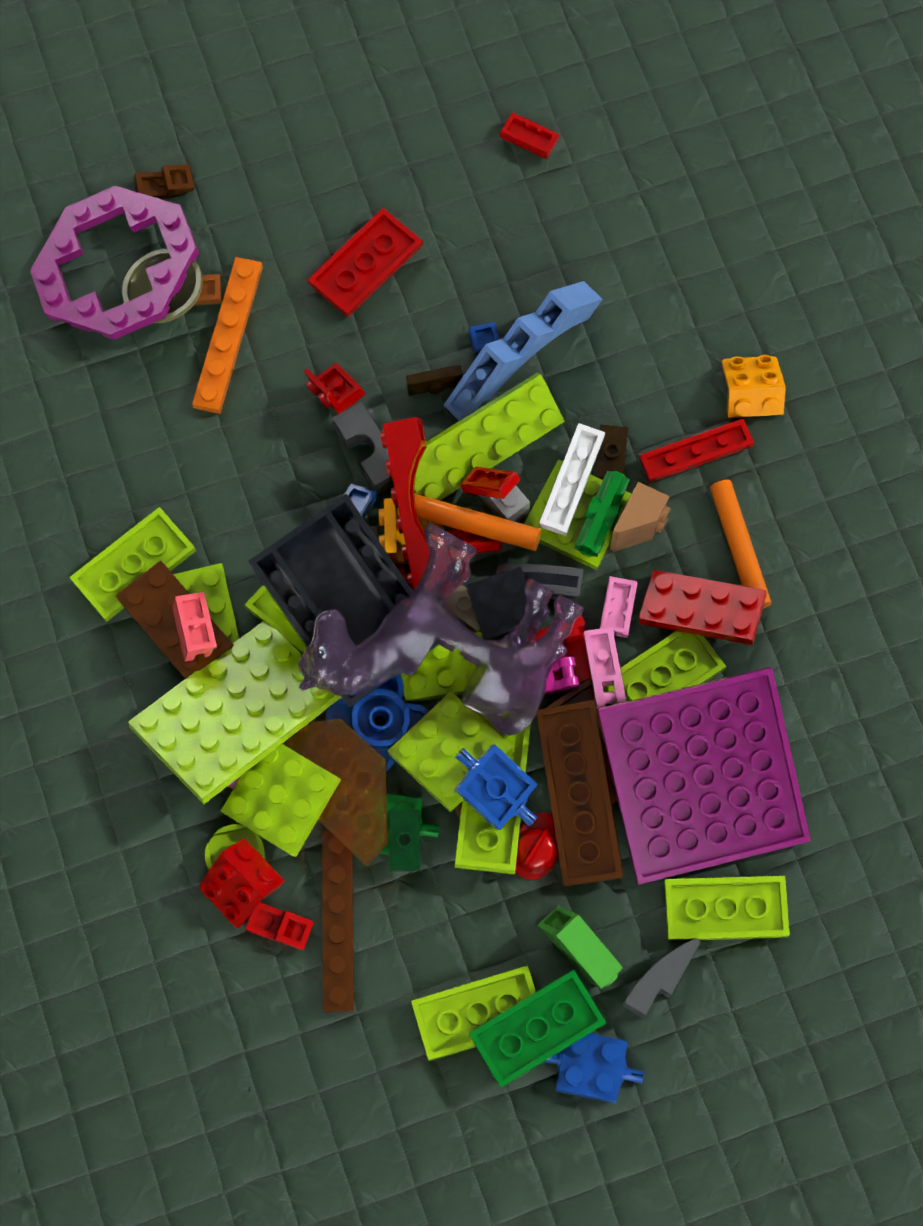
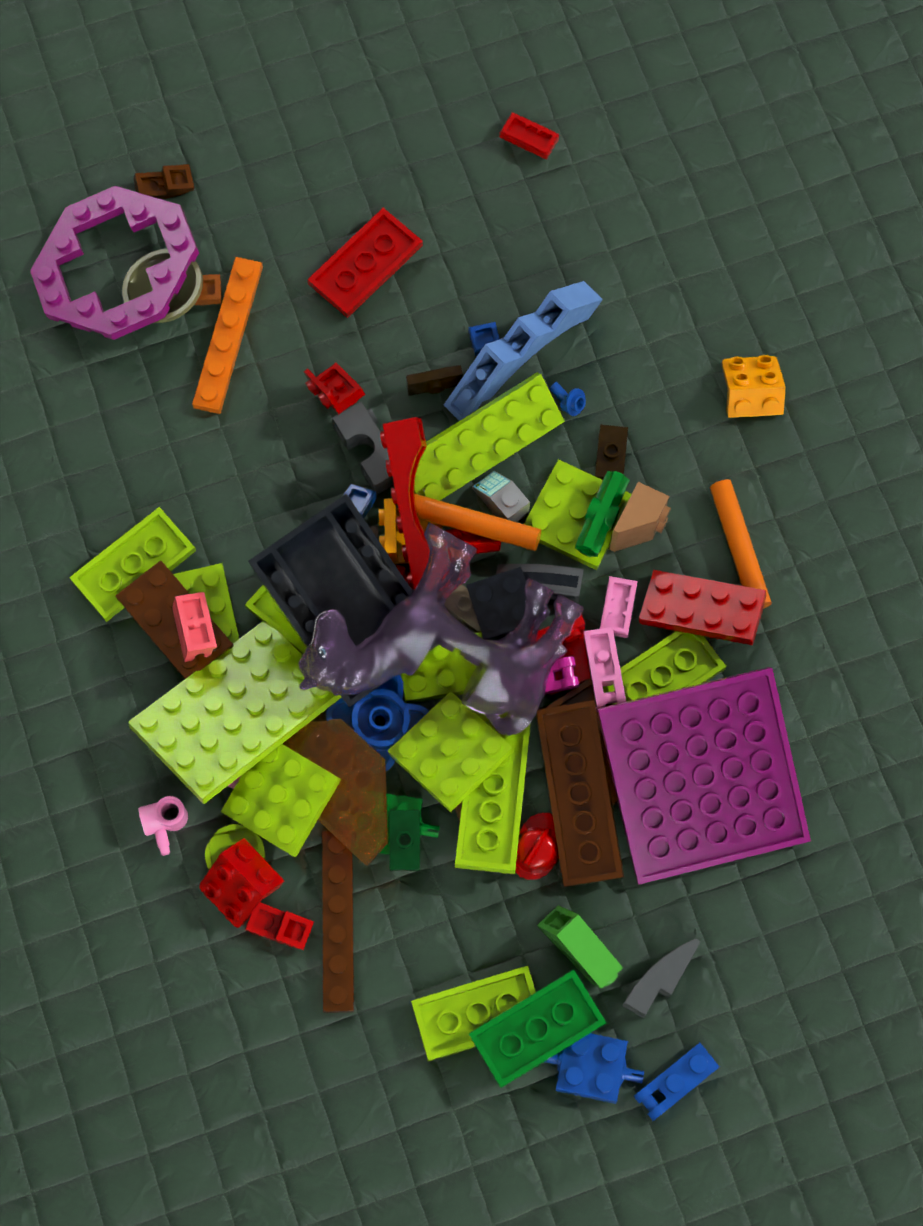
(154, 823): none -> bright pink piece
(490, 482): red plate -> none
(495, 787): blue plate -> none
(570, 400): none -> blue plate
(572, 479): white plate -> none
(677, 1080): none -> blue plate
(696, 450): red plate -> none
(726, 908): lime plate -> none

